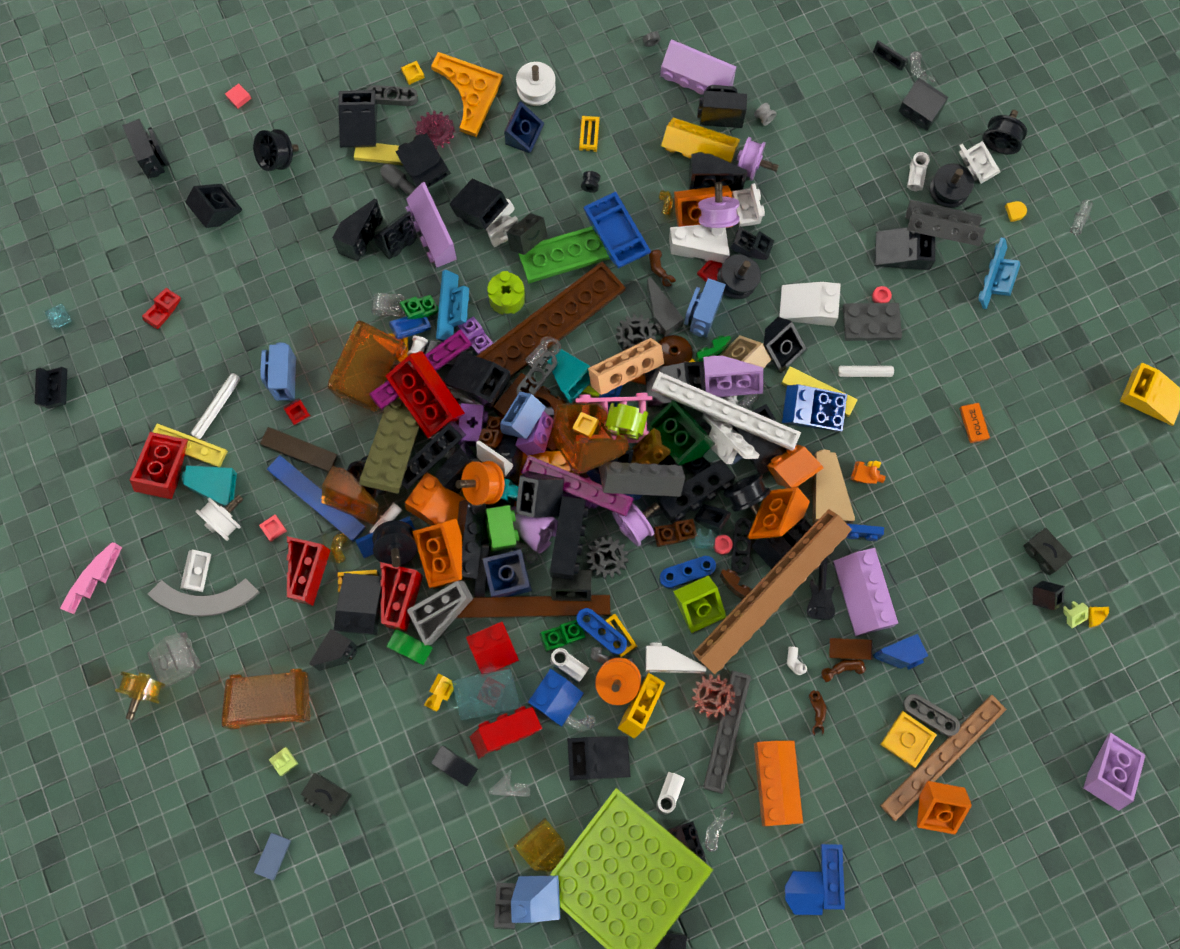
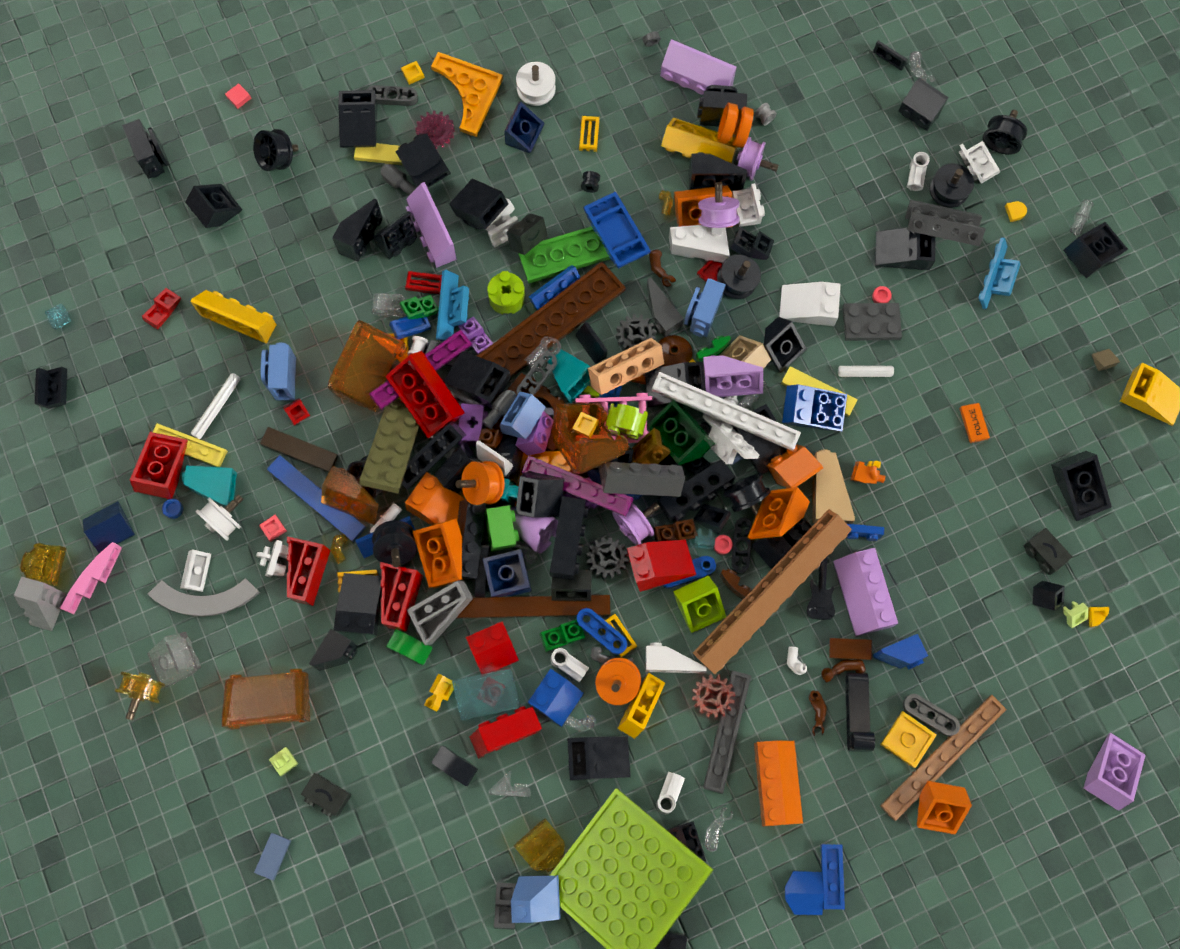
(40, 602): none -> light grey wedge
(43, 563): none -> clear yellow slope
(107, 527): none -> dark blue slope
(172, 508): none -> blue tile
(234, 315): none -> yellow slope
(273, 567): none -> white hips
(423, 282): none -> red tile
(499, 408): none -> dark grey arm
(554, 287): none -> blue plate
(591, 343): none -> black slope
(660, 563): none -> red slope
(735, 125): none -> orange wheel
(858, 713): none -> black beam
(1082, 484): none -> black slope
(1095, 249): none -> black slope
(1105, 359): none -> dark tan slope

